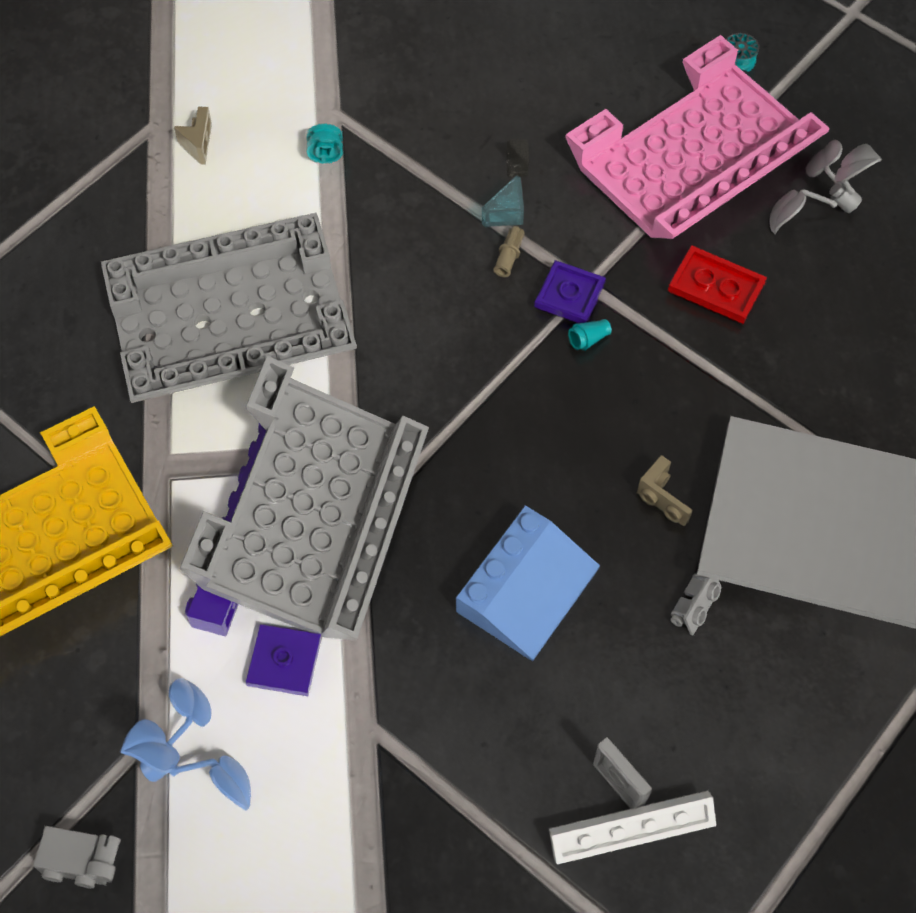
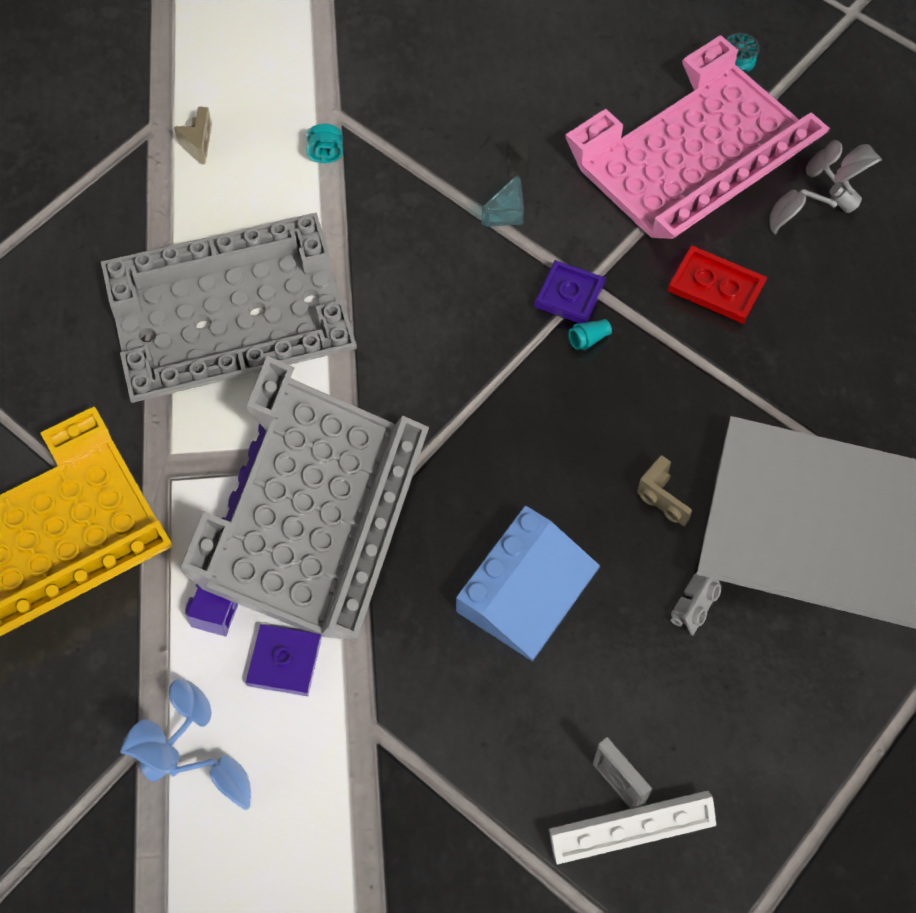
(76, 857): light grey hinge -> none
(509, 252): dark tan axle -> none

